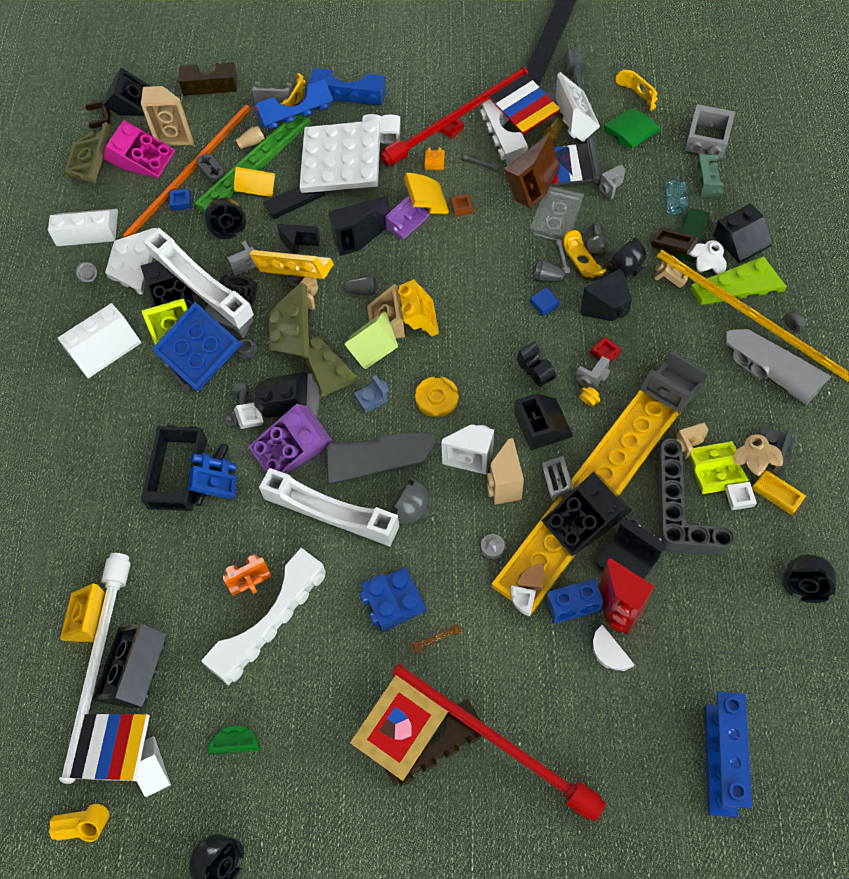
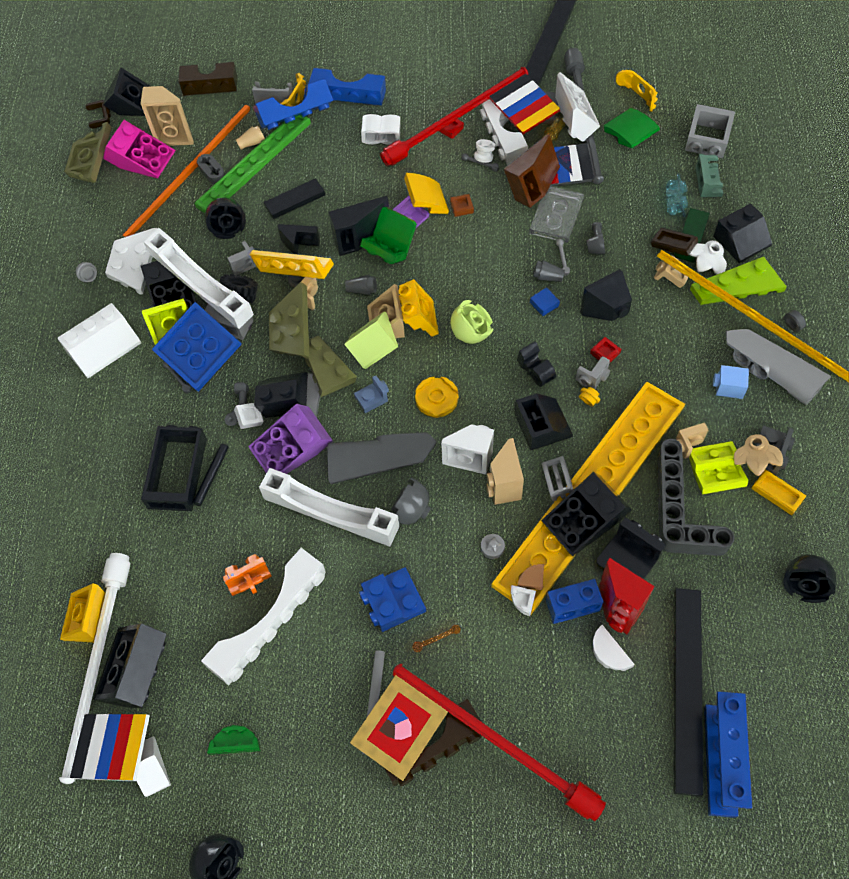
(83, 227): white slope -> none
(83, 825): yellow piece -> none
(180, 199): blue tile -> none
(209, 481): blue plate -> none
(247, 349): dark grey plate -> none
(254, 182): yellow slope -> none
(340, 156): white plate -> none
(376, 680): none -> light grey bar
(391, 236): none -> green bracket
(434, 159): light orange tile -> none
(471, 323): none -> yellowish green cylinder
(484, 150): none -> white wheel
(575, 248): yellow piece -> none
(611, 180): light grey bracket -> none
(628, 259): black cylinder -> none
(675, 382): dark grey panel -> none
(688, 694): none -> black tile
(731, 381): none -> light blue brick
(740, 496): white plate -> none

